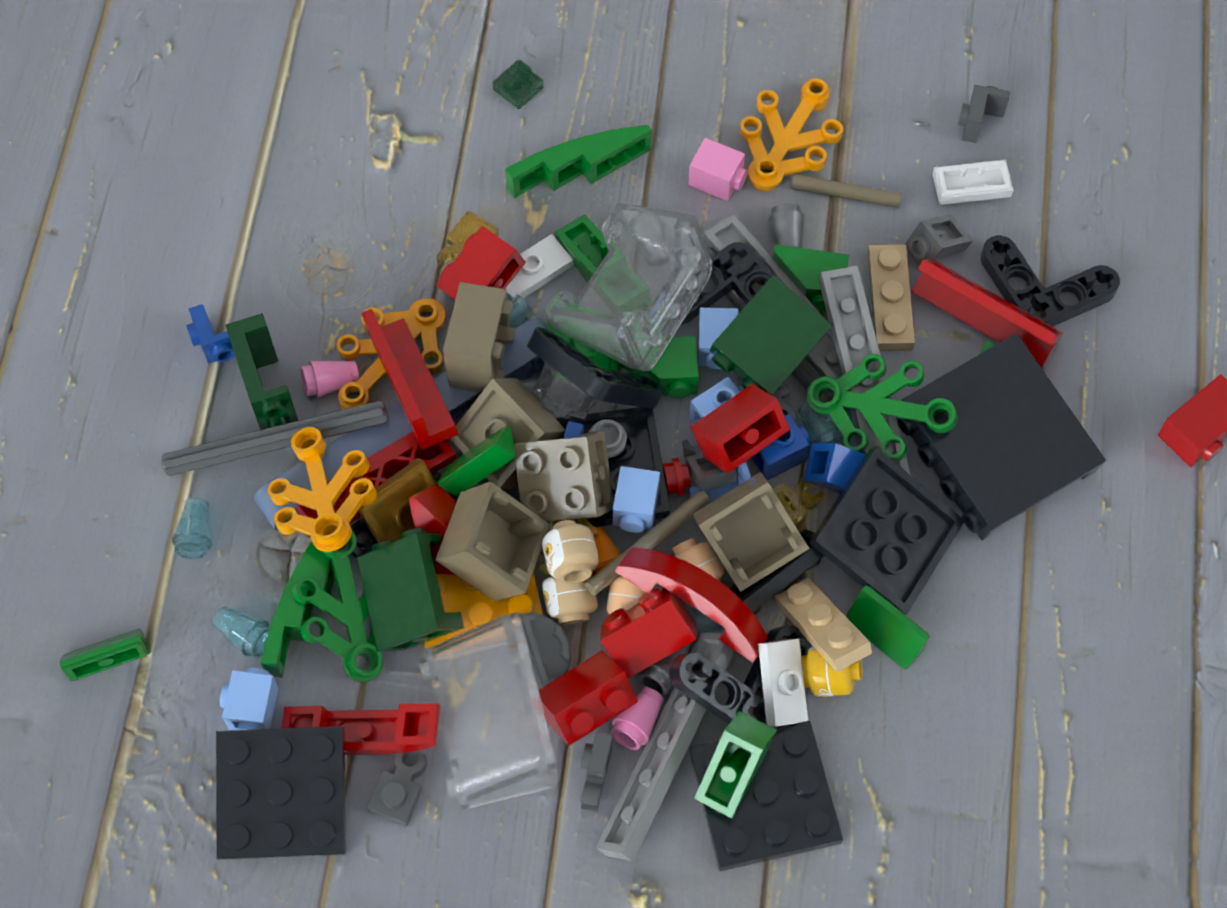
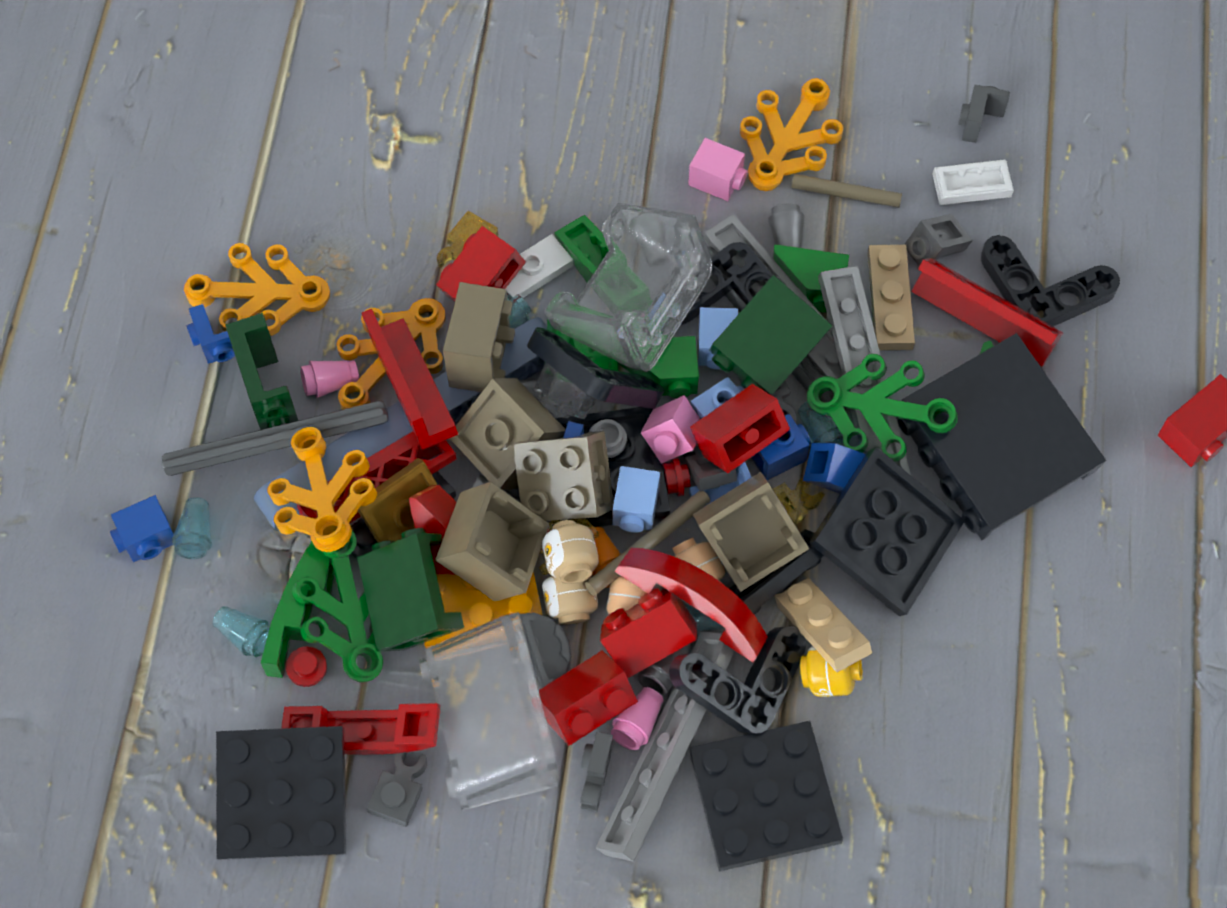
(104, 655): green slope -> none
(142, 529): none -> blue brick
(249, 699): light blue brick -> none
(263, 290): none -> light orange plant
(306, 666): none -> red plate
(479, 462): green slope -> none
(518, 84): clear green tile -> none
(587, 156): green slope -> none
(669, 429): none -> bright pink brick
(735, 763): green slope -> none
(783, 682): white plate -> none
(887, 627): green slope -> none

